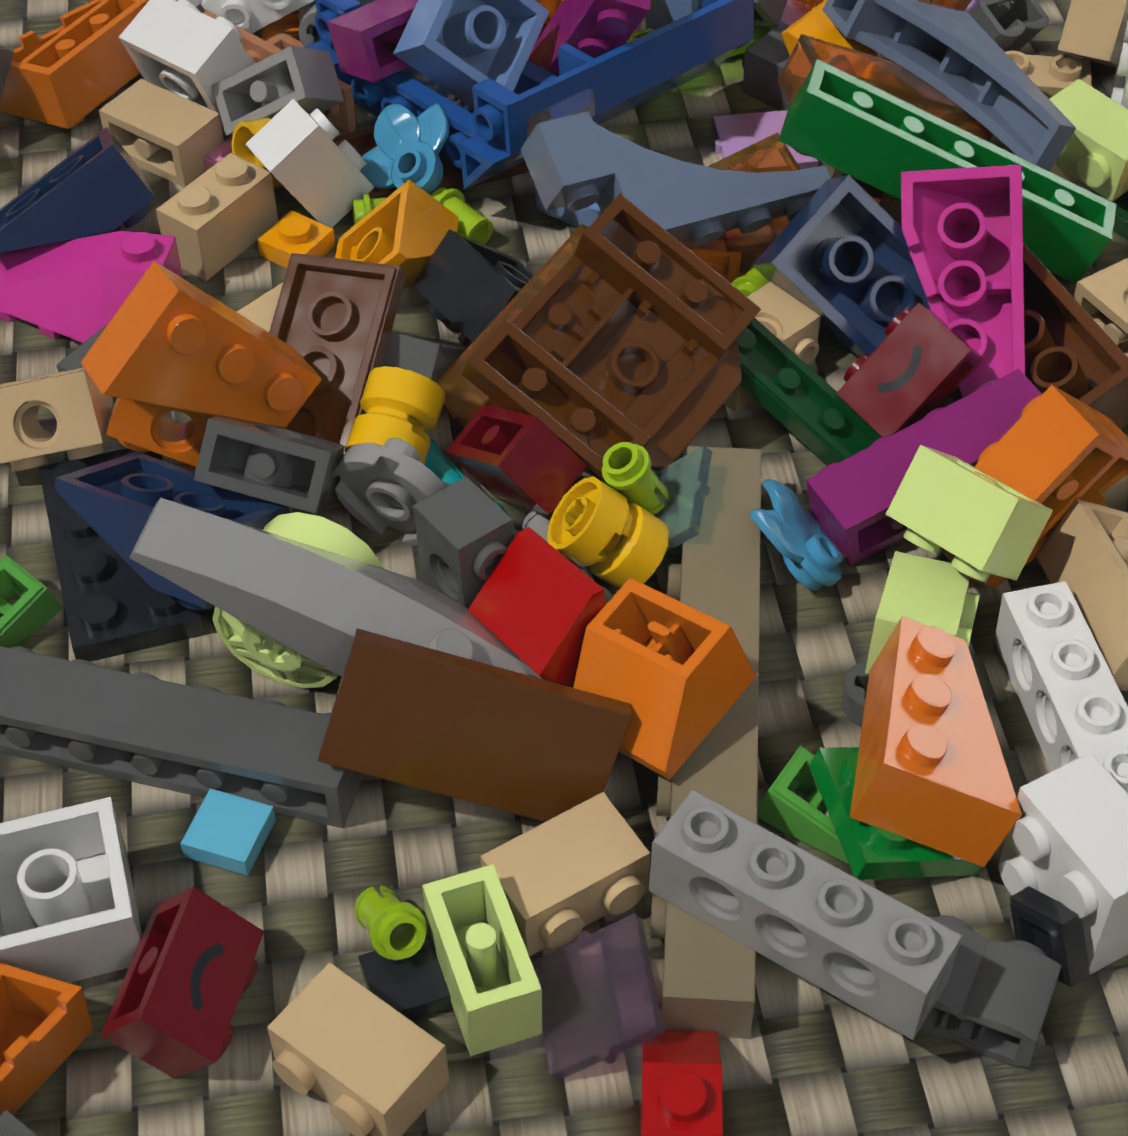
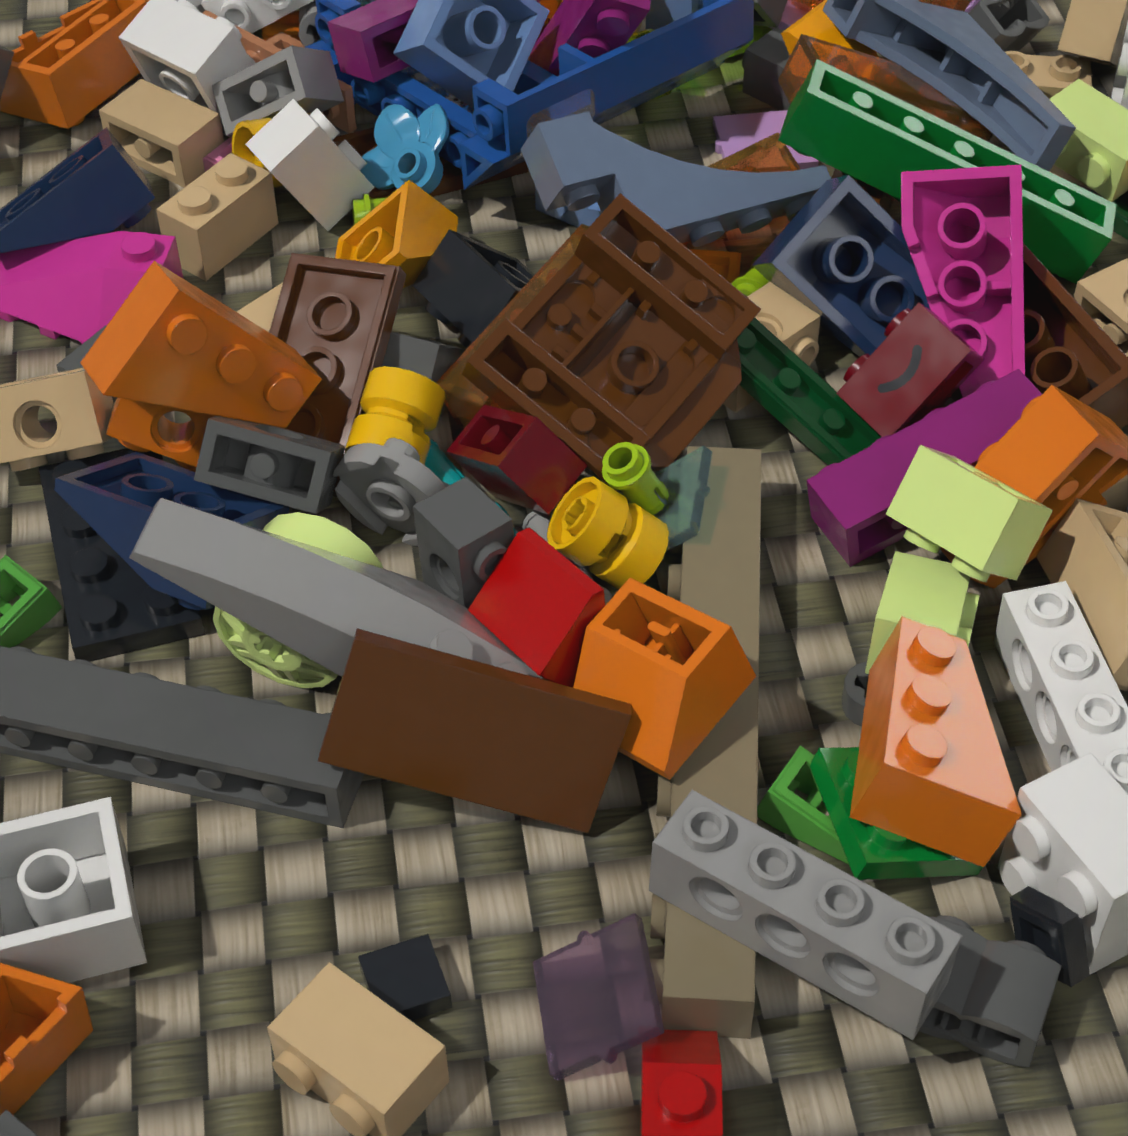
(184, 984): dark red brick -> none
(228, 831): medium azure tile -> none
(295, 235): light orange plate -> none
(393, 926): lime pin -> none
(469, 221): lime pin -> none
(483, 960): yellowish green brick -> none
(571, 872): tan brick -> none
(799, 538): dark azure plate -> none

